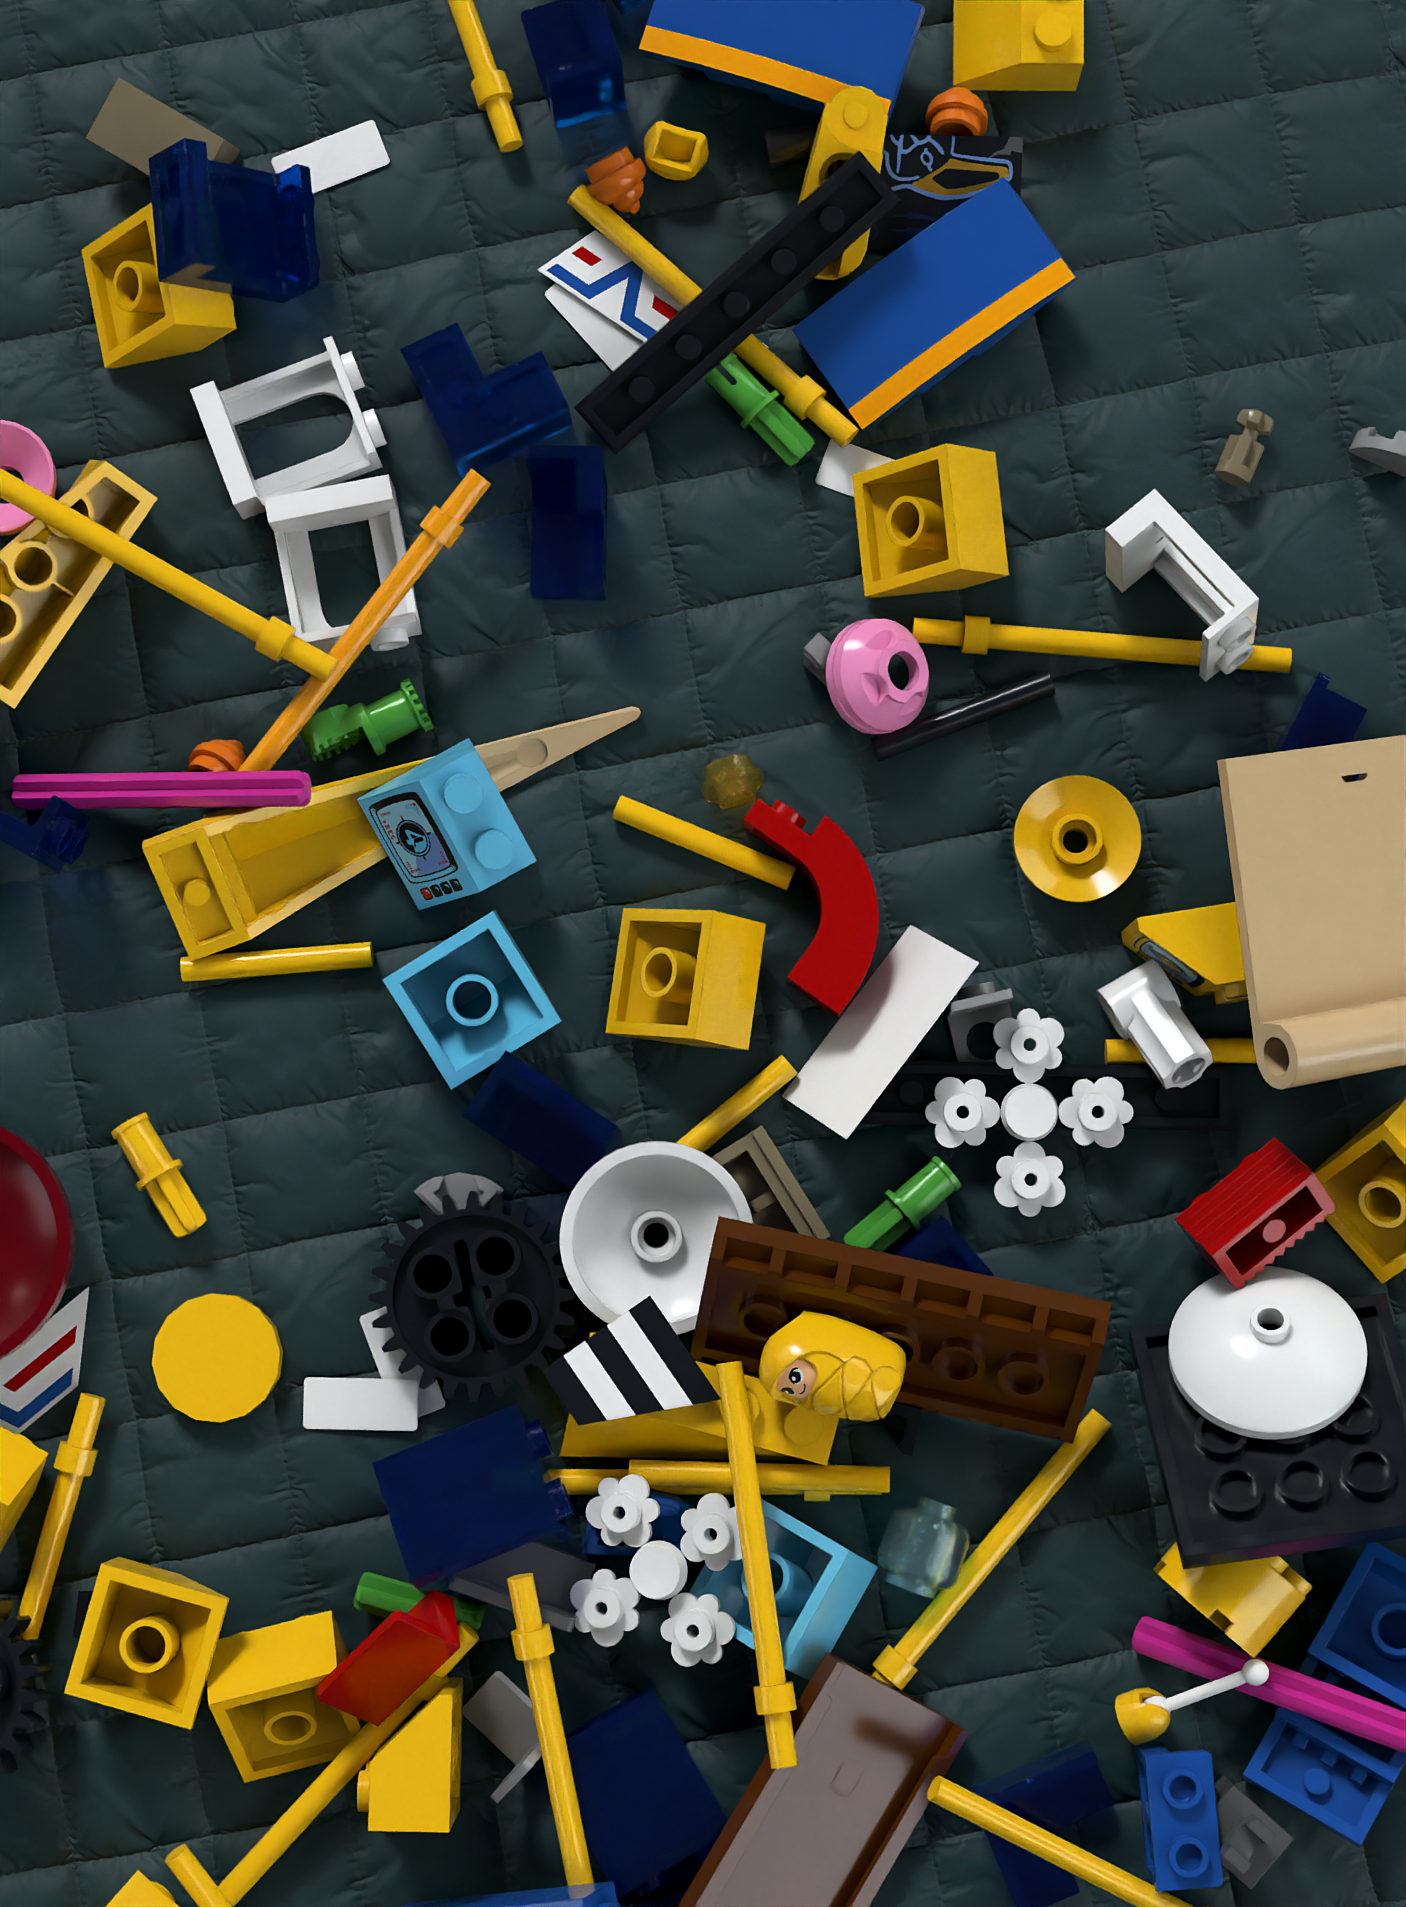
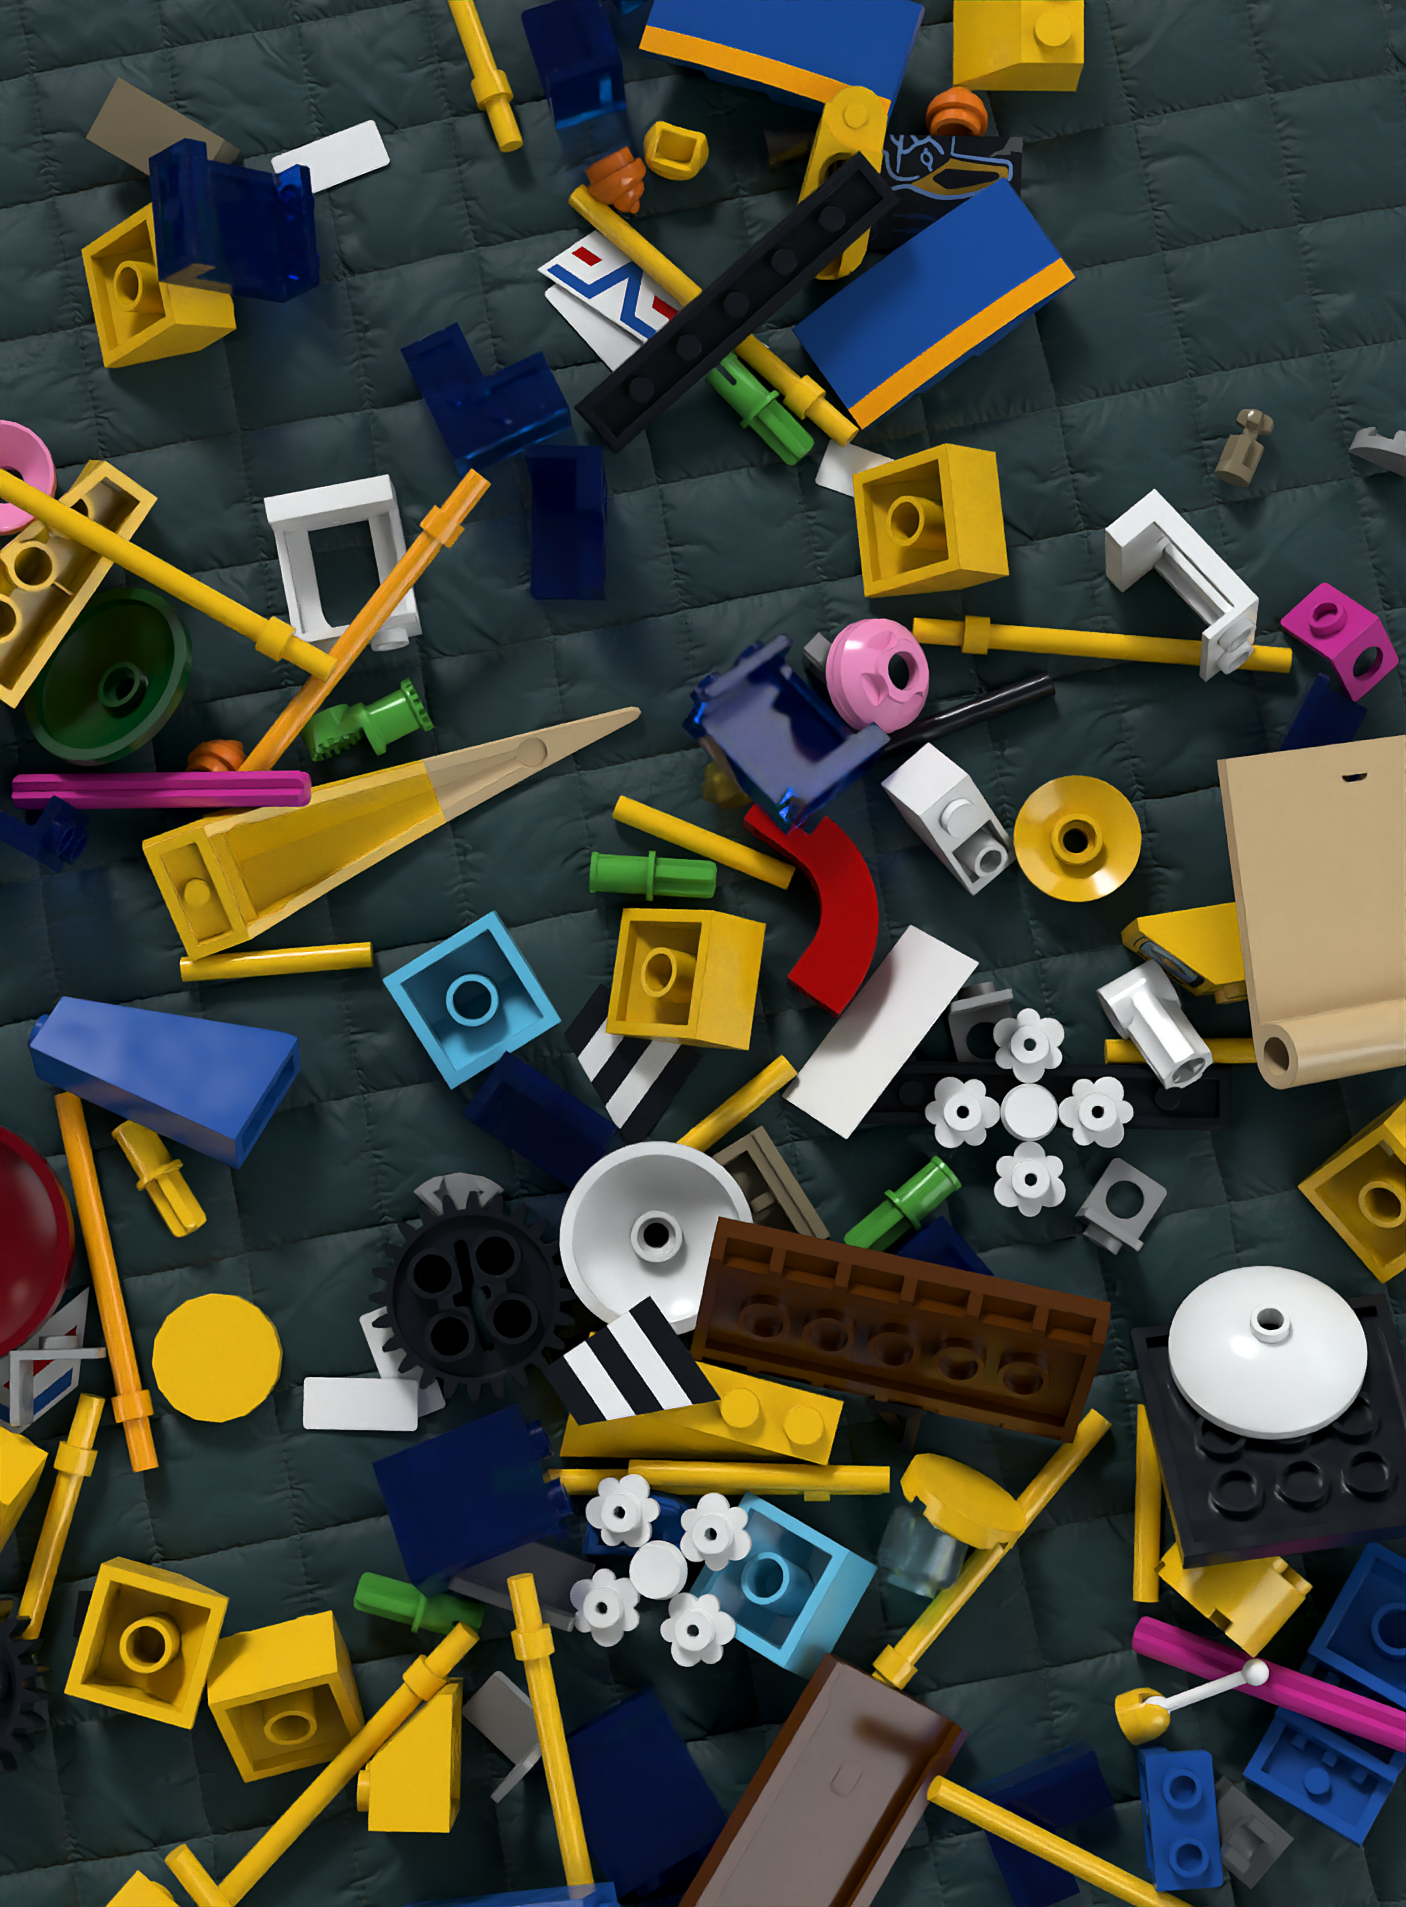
(22, 1371): none -> light grey bracket
(111, 678): none -> dark green dish
(132, 1403): none -> light orange bar
(169, 1072): none -> blue slope
(319, 375): white panel -> none
(393, 1660): red panel -> none
(447, 827): medium azure slope -> none
(628, 1073): none -> black sticker
(652, 876): none -> bright green axle
(774, 1695): yellow bar -> none
(779, 735): none -> clear blue panel
(833, 1367): yellow piece -> none
(951, 817): none -> white slope
(963, 1502): none -> yellow tile
(1105, 1228): none -> light grey bracket
(1147, 1514): none -> yellow bar
(1255, 1213): red brick -> none
(1340, 633): none -> dark pink bracket

